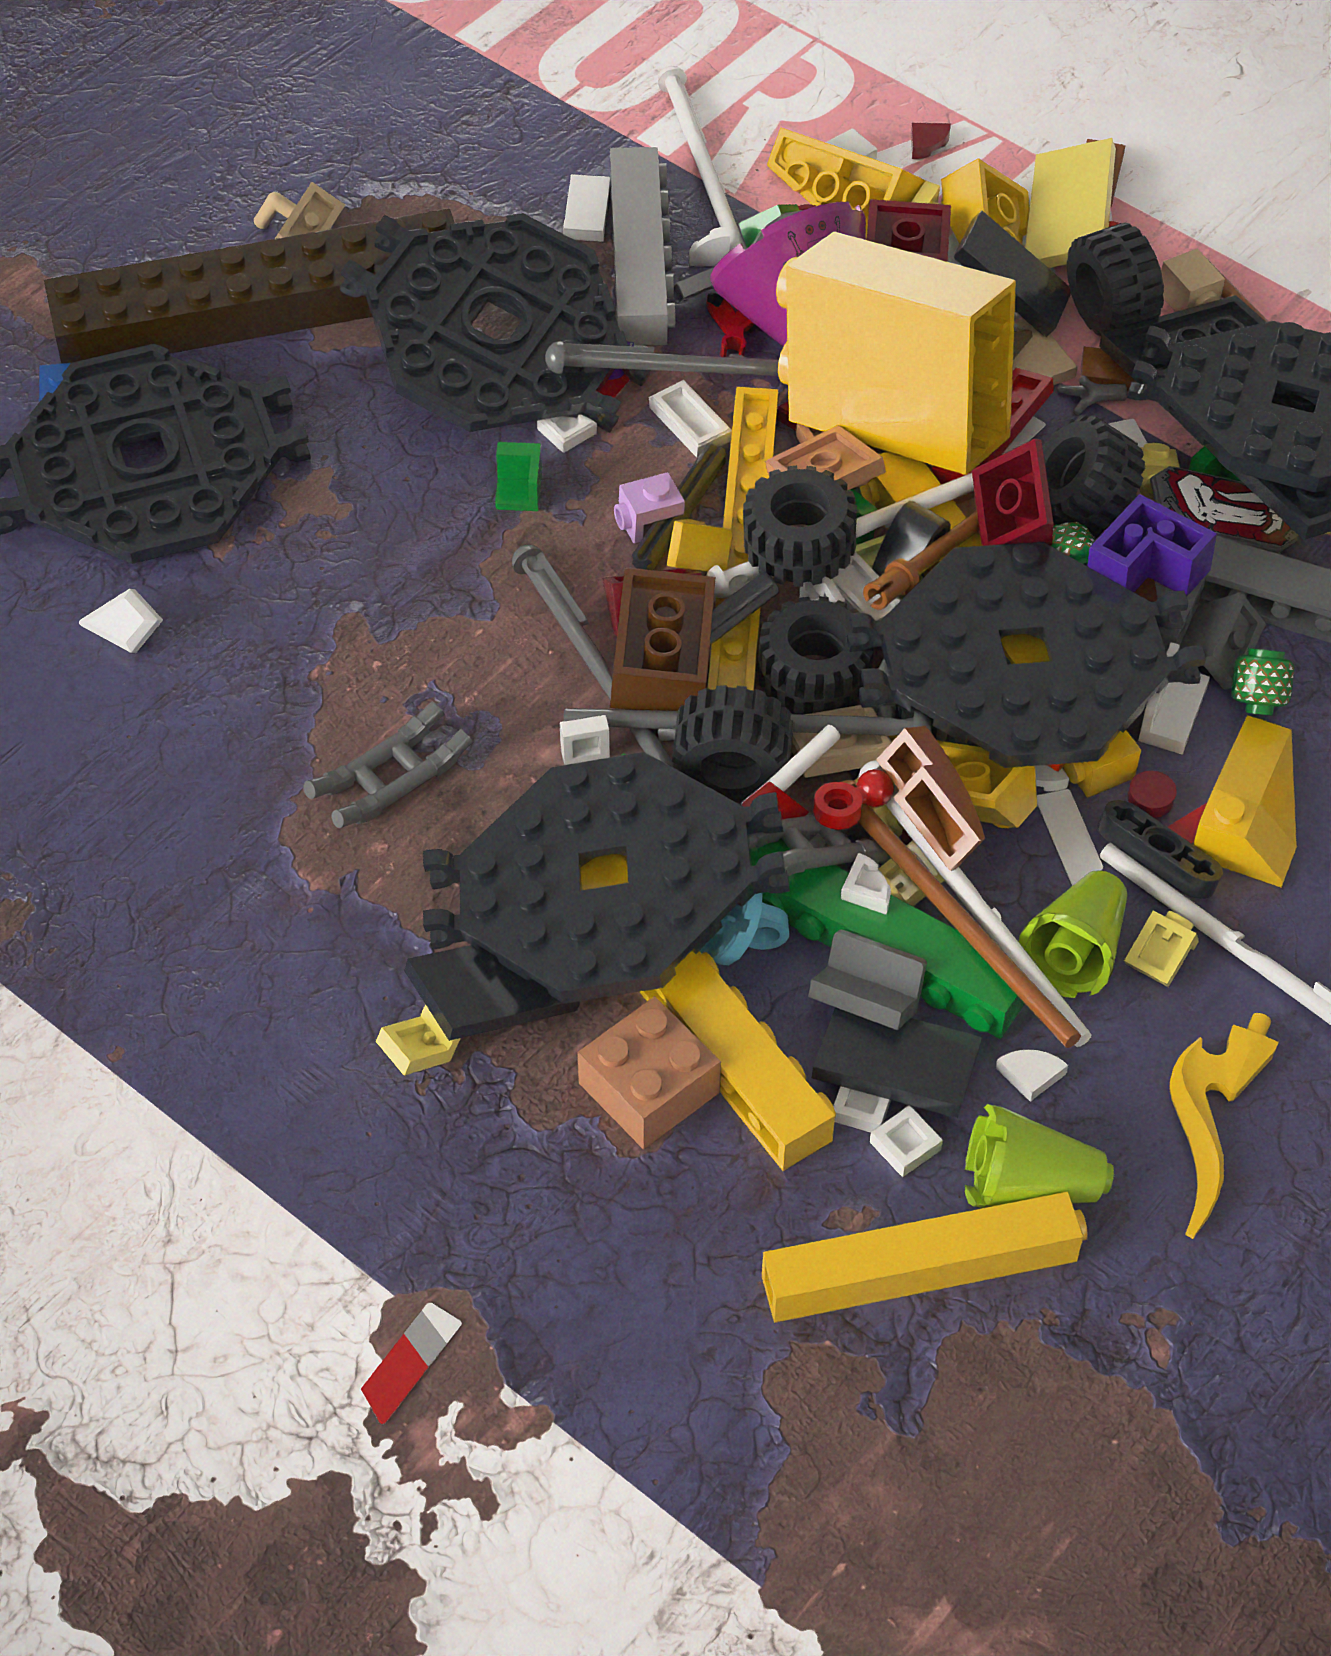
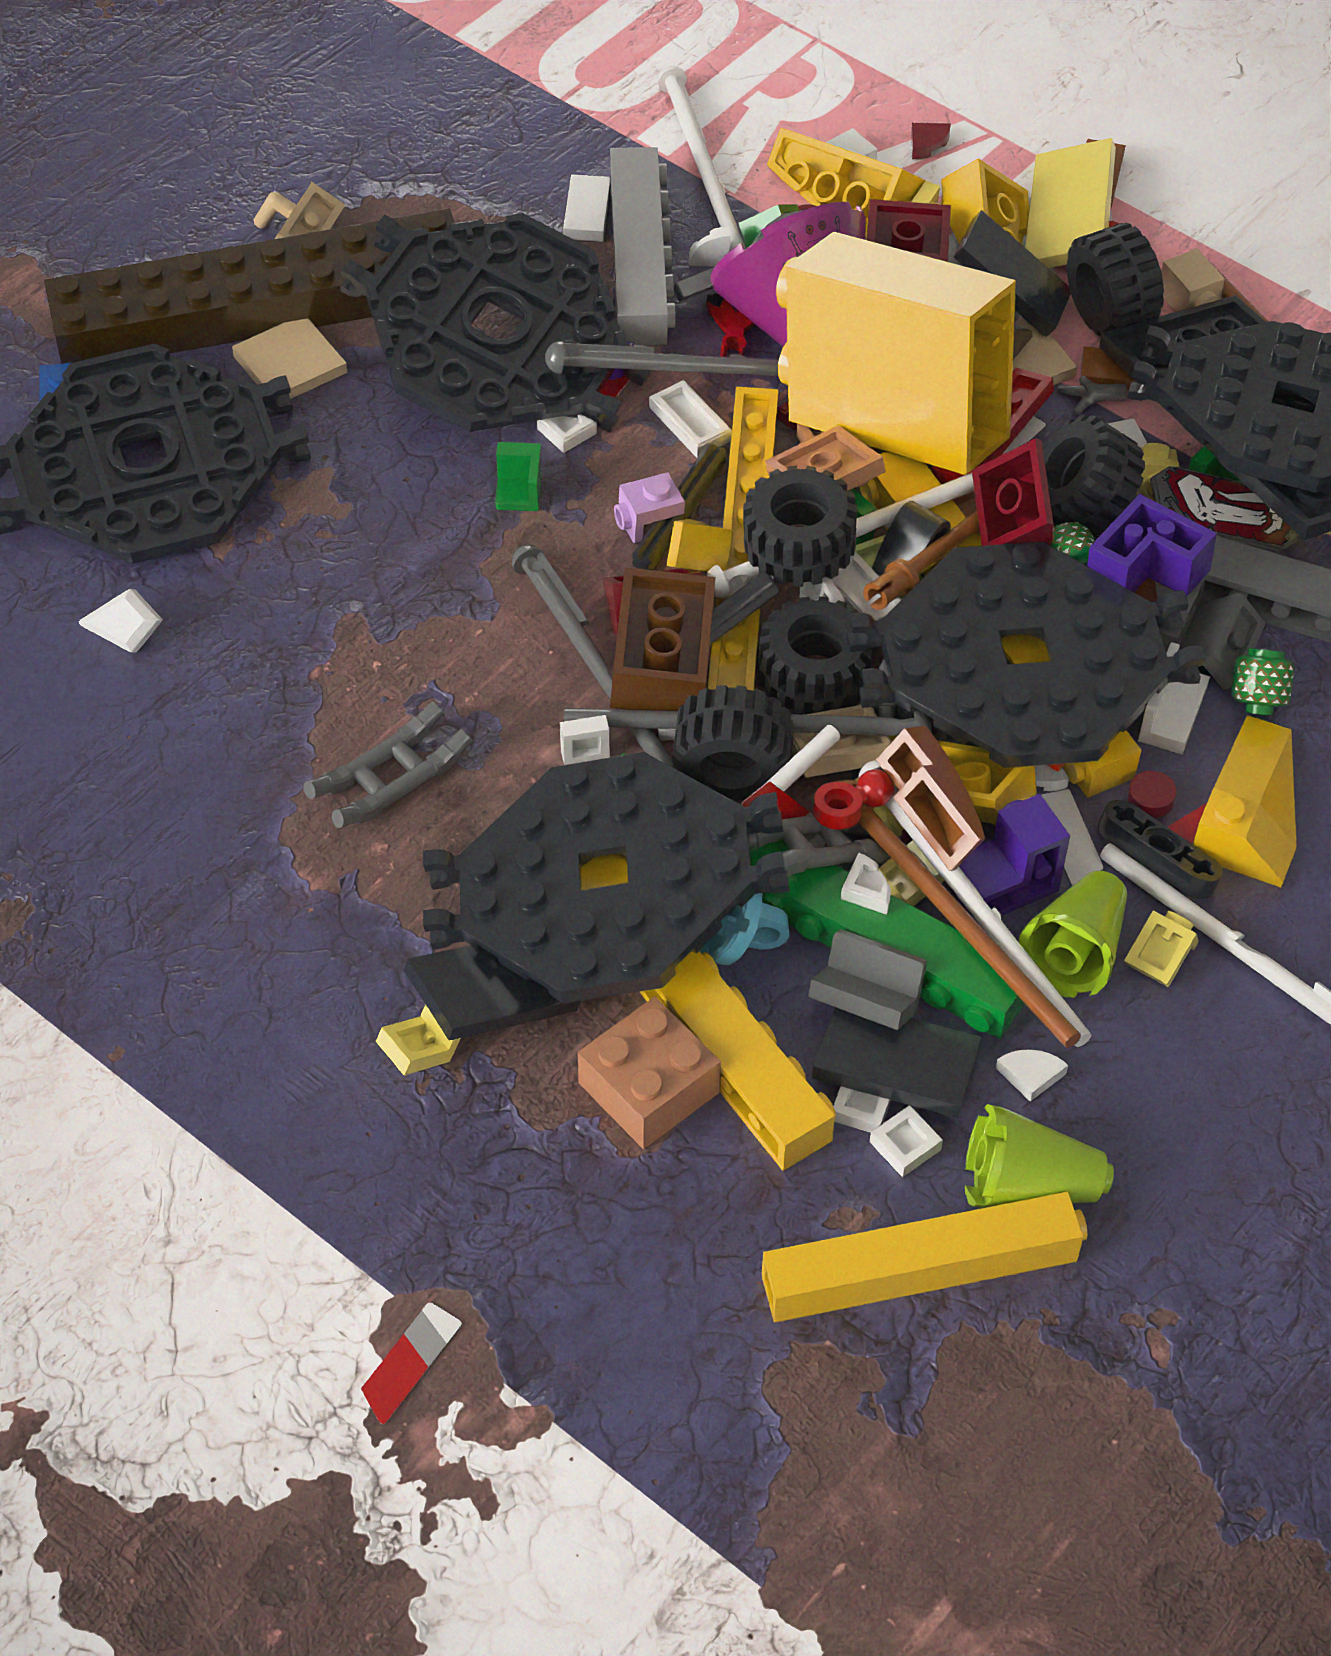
(293, 351): none -> tan tile
(1022, 859): none -> dark purple brick
(1228, 1073): yellow piece -> none

